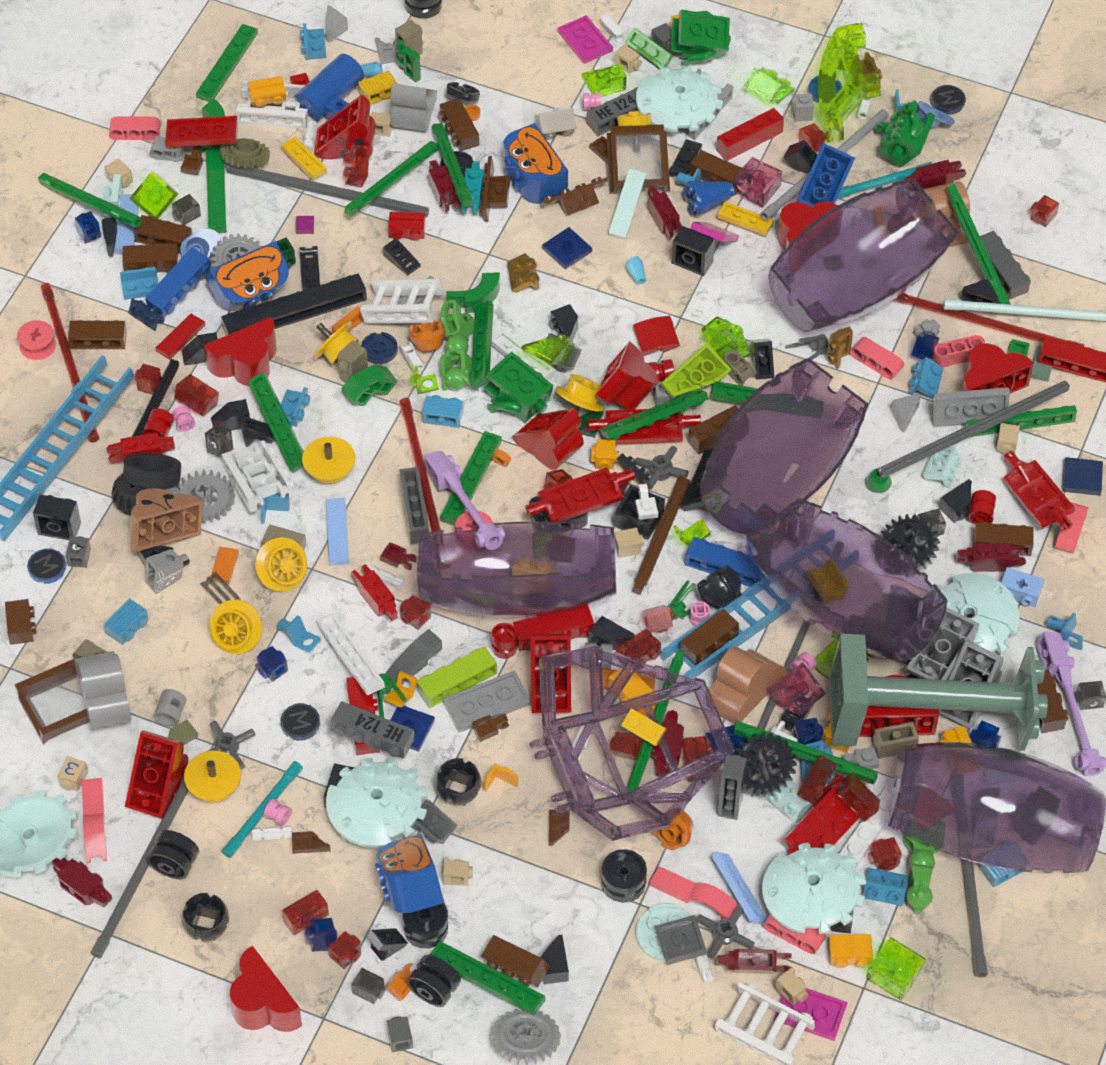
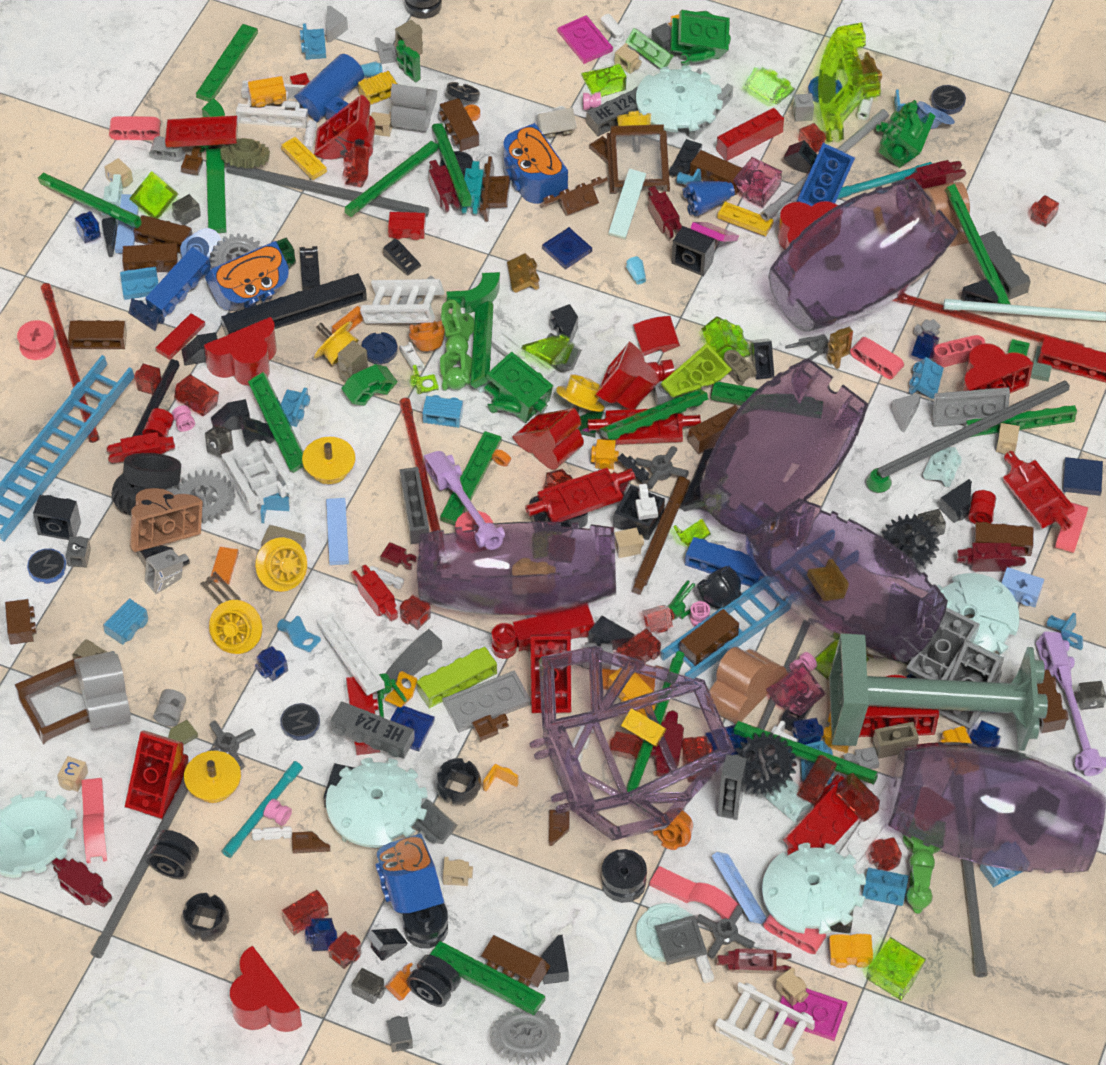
(304, 224): magenta tile -> none

